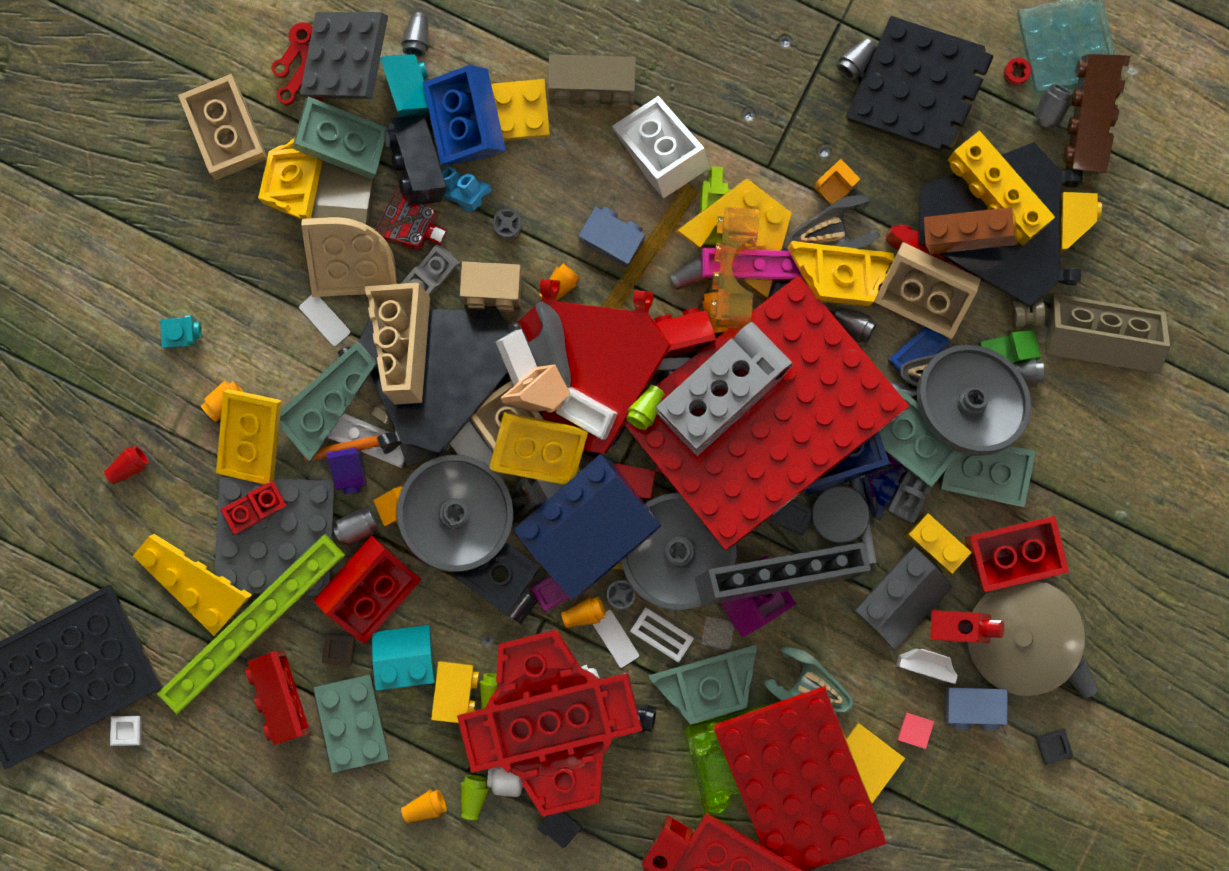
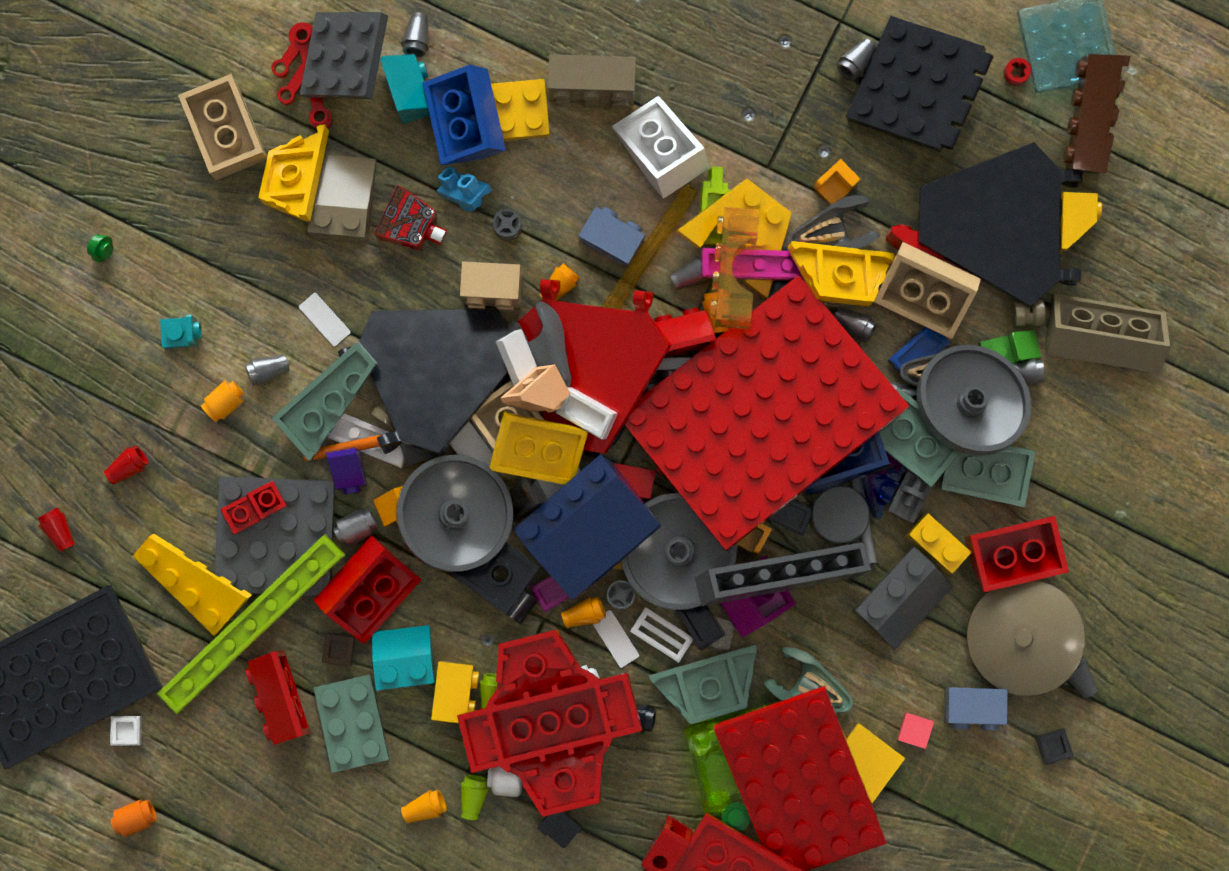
(56, 529): none -> red cone
(100, 247): none -> green plate
(133, 817): none -> orange brick
(248, 436): yellow plate -> none
(265, 369): none -> flat silver cone
(339, 138): sand green plate -> none
(345, 257): tan plate -> none
(400, 335): tan wedge -> none
(415, 160): black brick -> none
(433, 269): light grey slope -> none
(643, 410): lime cone -> none
(701, 625): none -> black tile
(736, 816): none -> green plate
(746, 351): light grey hinge -> none
(755, 540): none -> light orange panel
(928, 664): white slope -> none
(958, 627): red torso -> none
(970, 230): dark orange brick -> none
(999, 185): yellow brick -> none
(1053, 106): flat silver brick -> none

